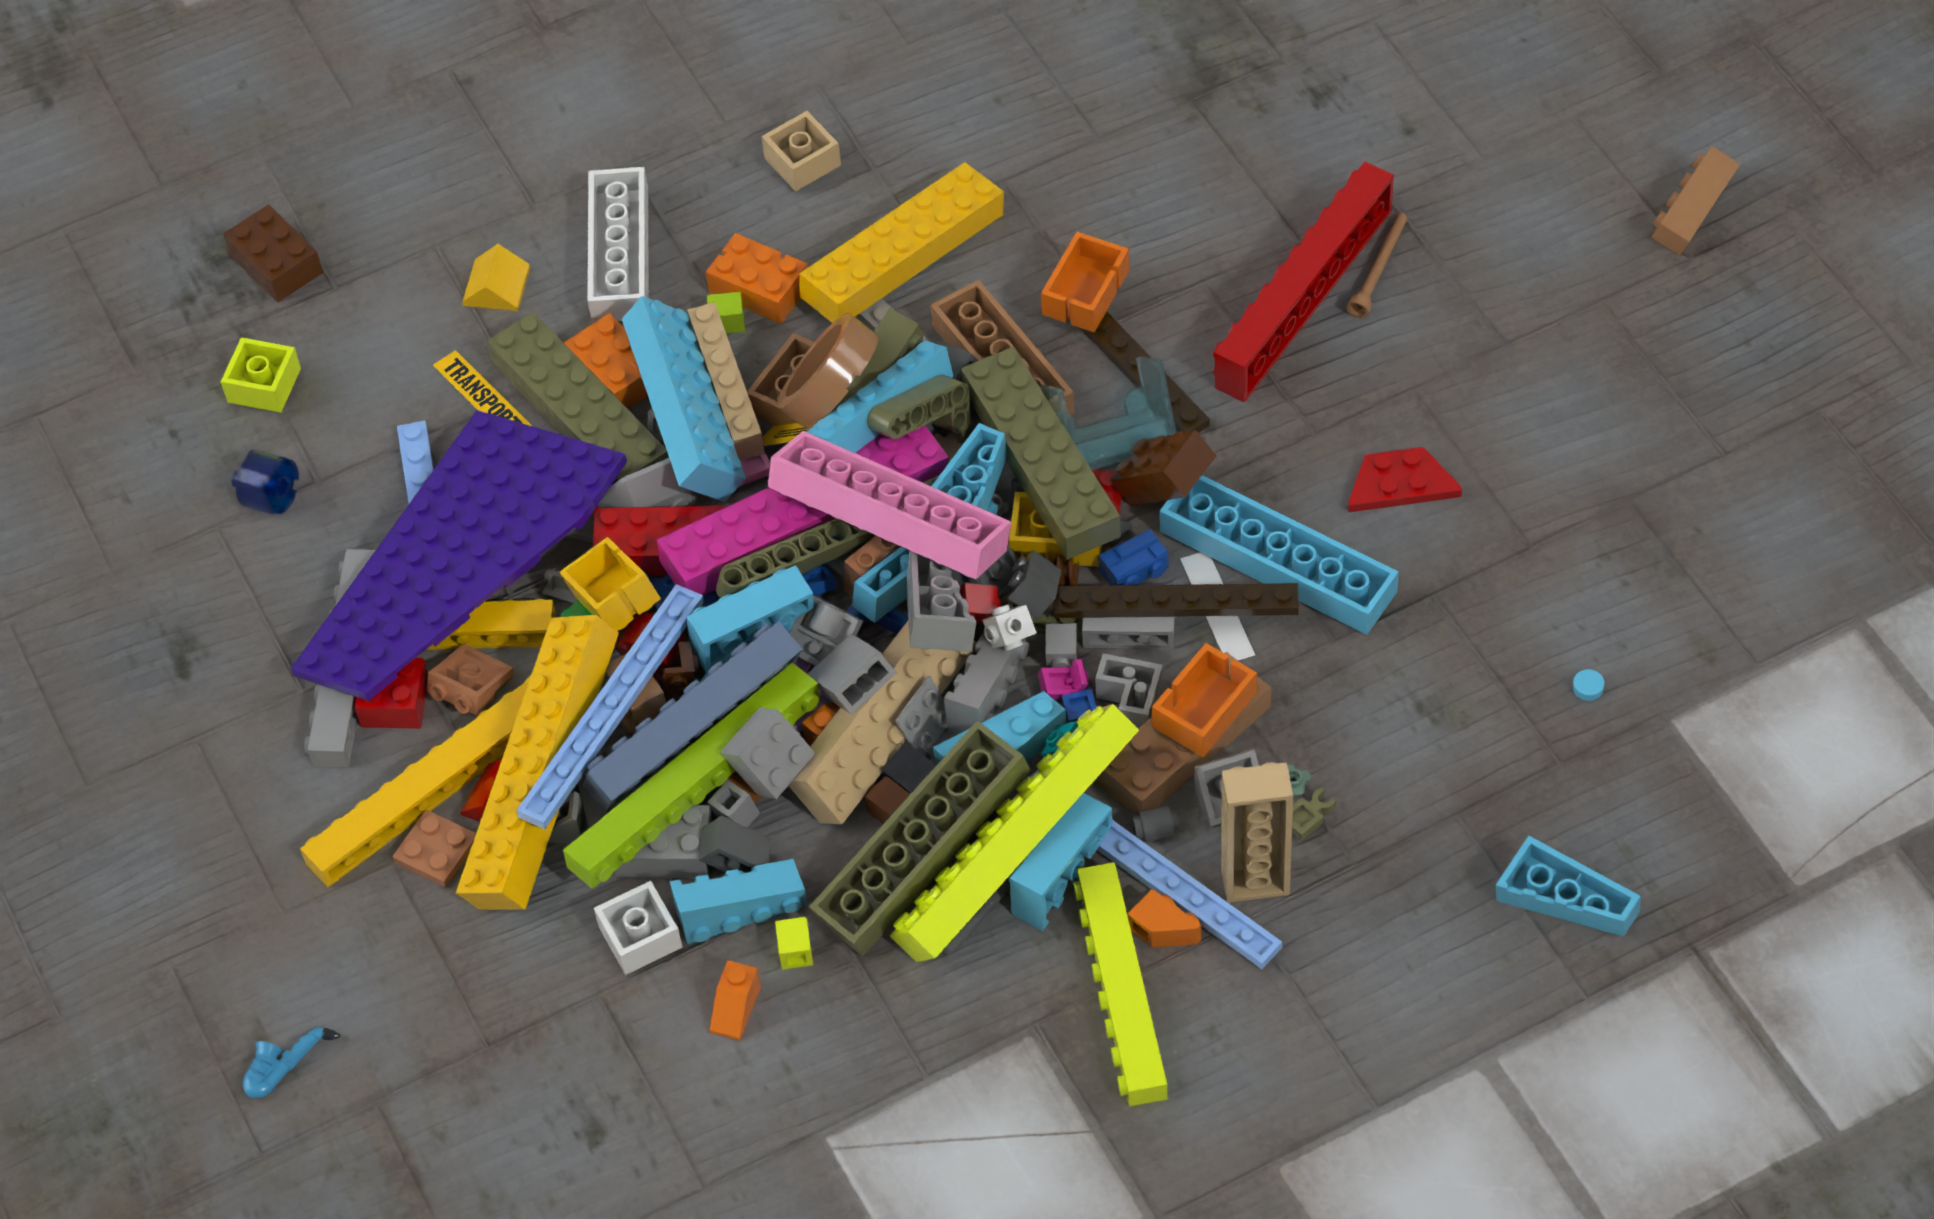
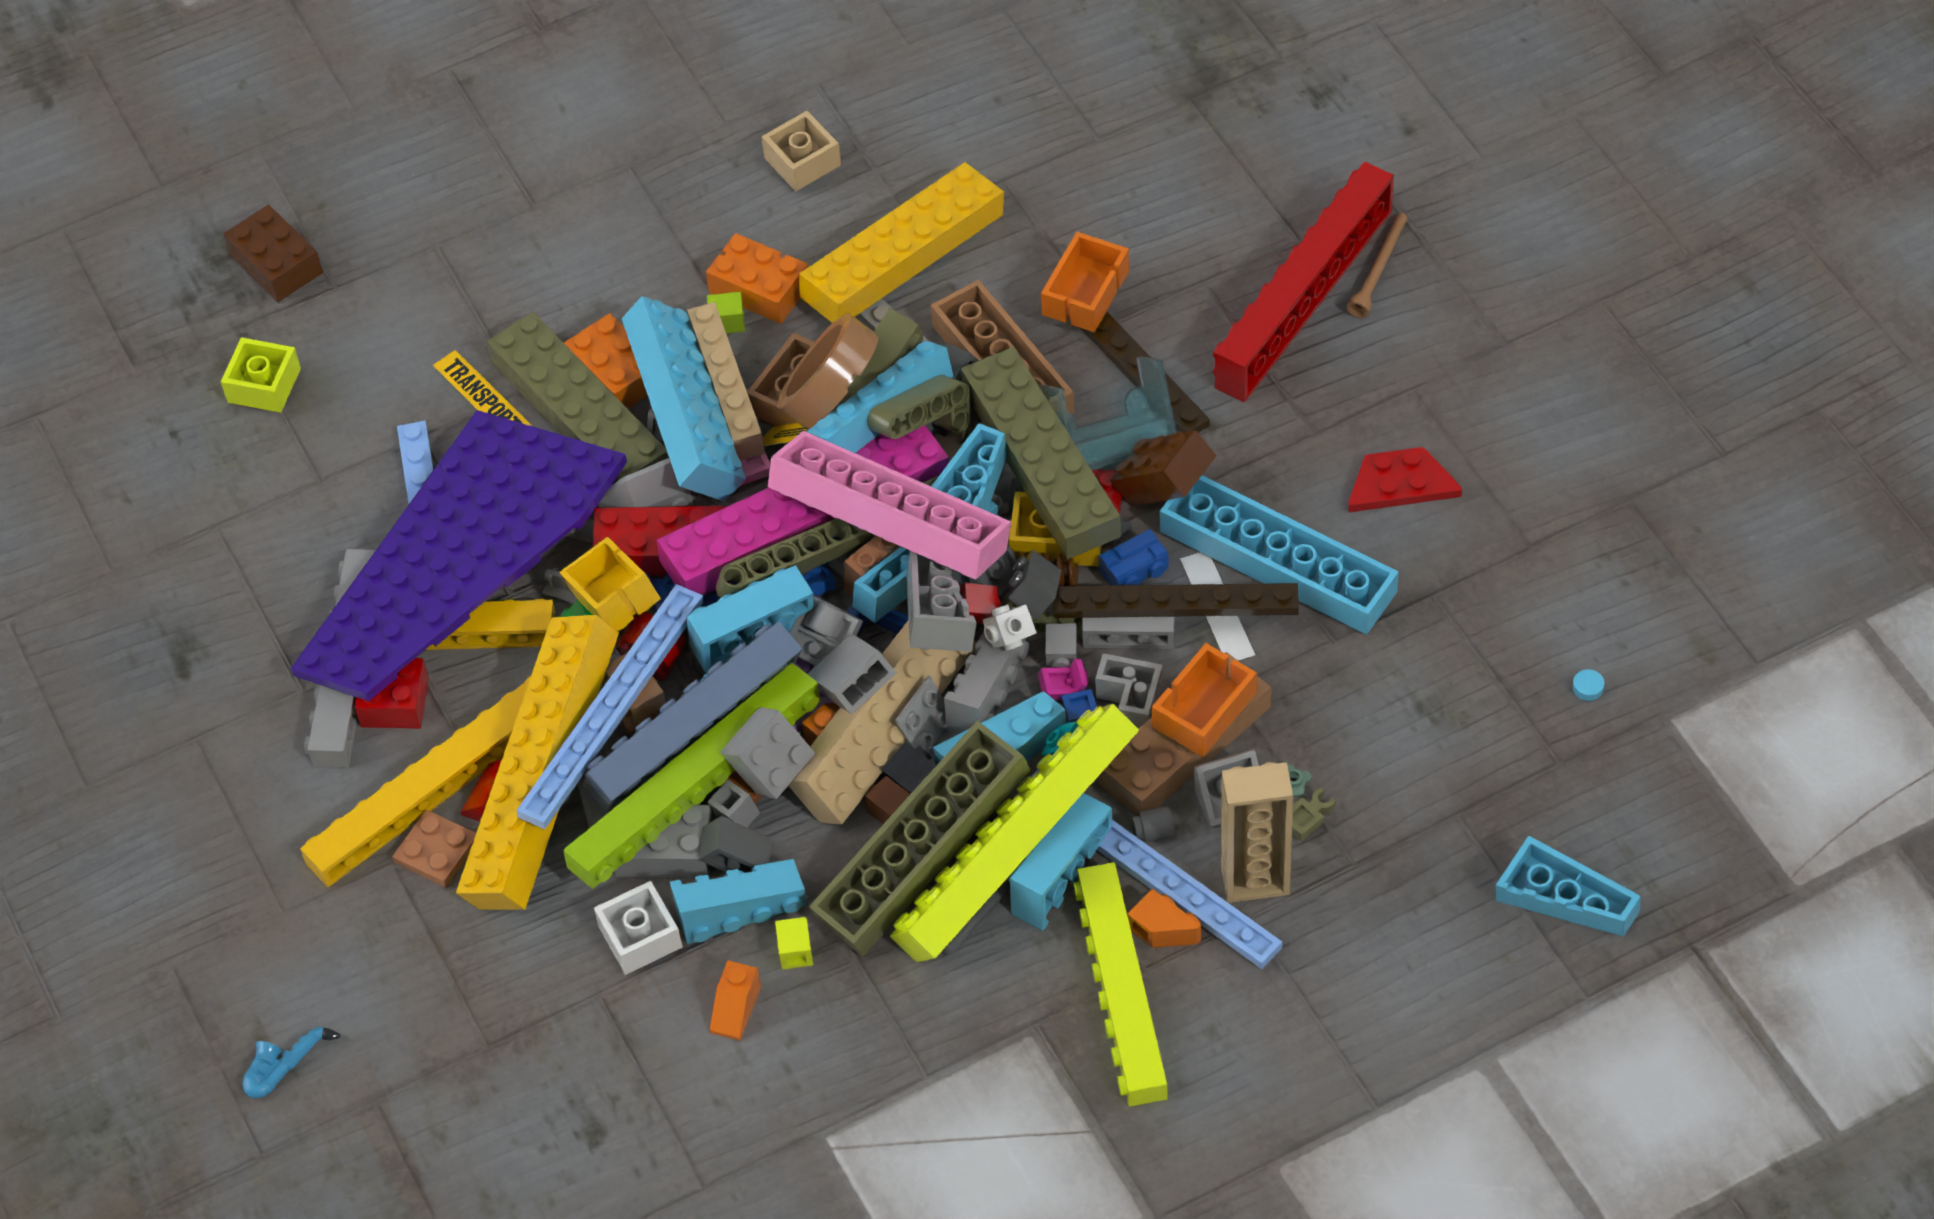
(266, 482): clear blue brick -> none
(468, 679): nougat plate -> none
(497, 280): yellow slope -> none
(569, 821): light grey slope -> none
(617, 241): white brick -> none
(683, 674): reddish brown bracket -> none
(1695, 200): medium nougat brick -> none

